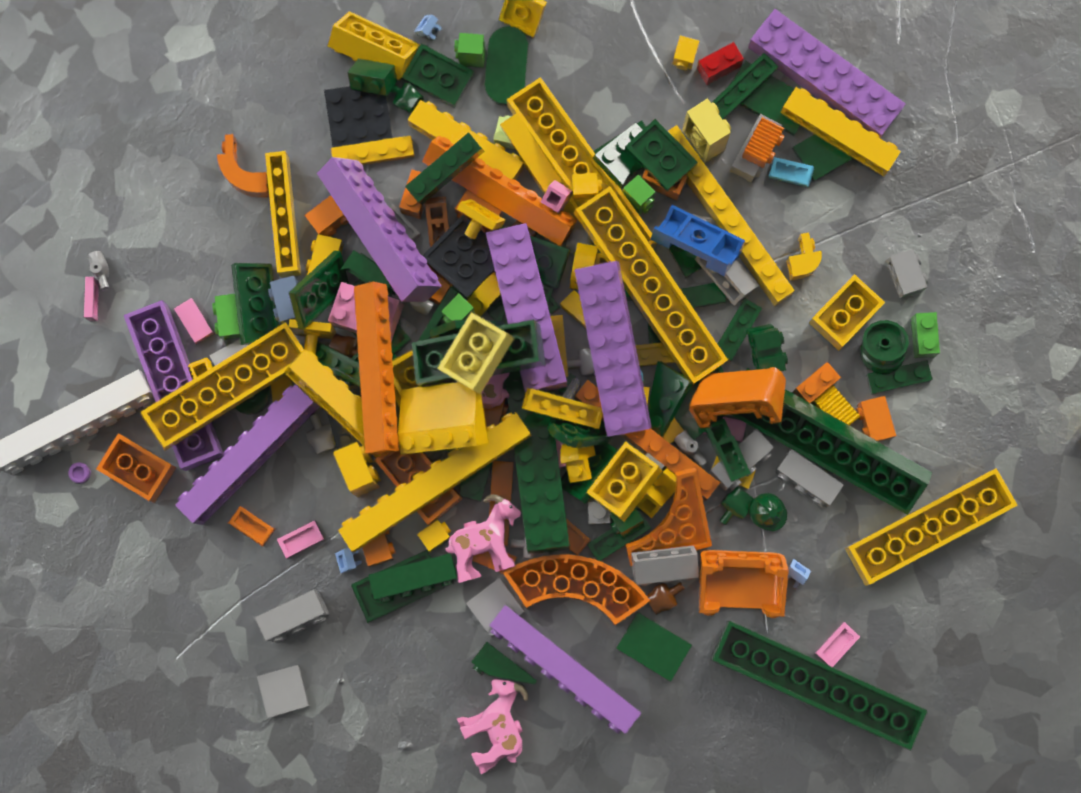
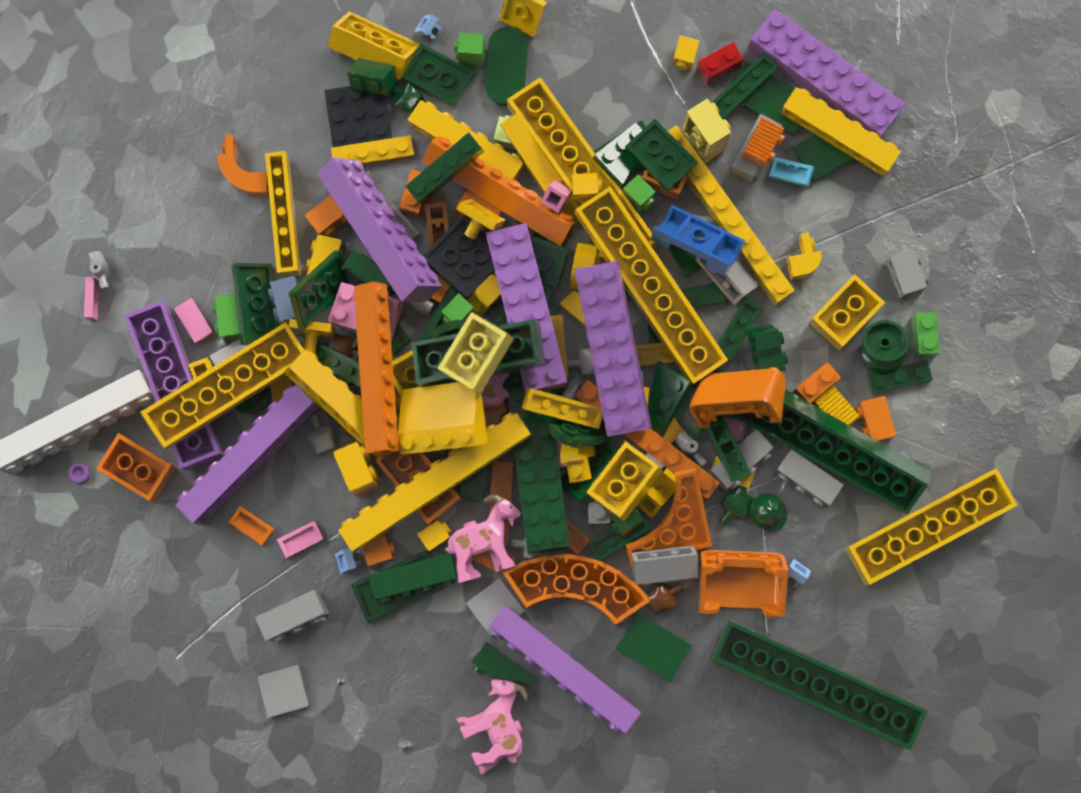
(837, 644): bright pink tile -> none

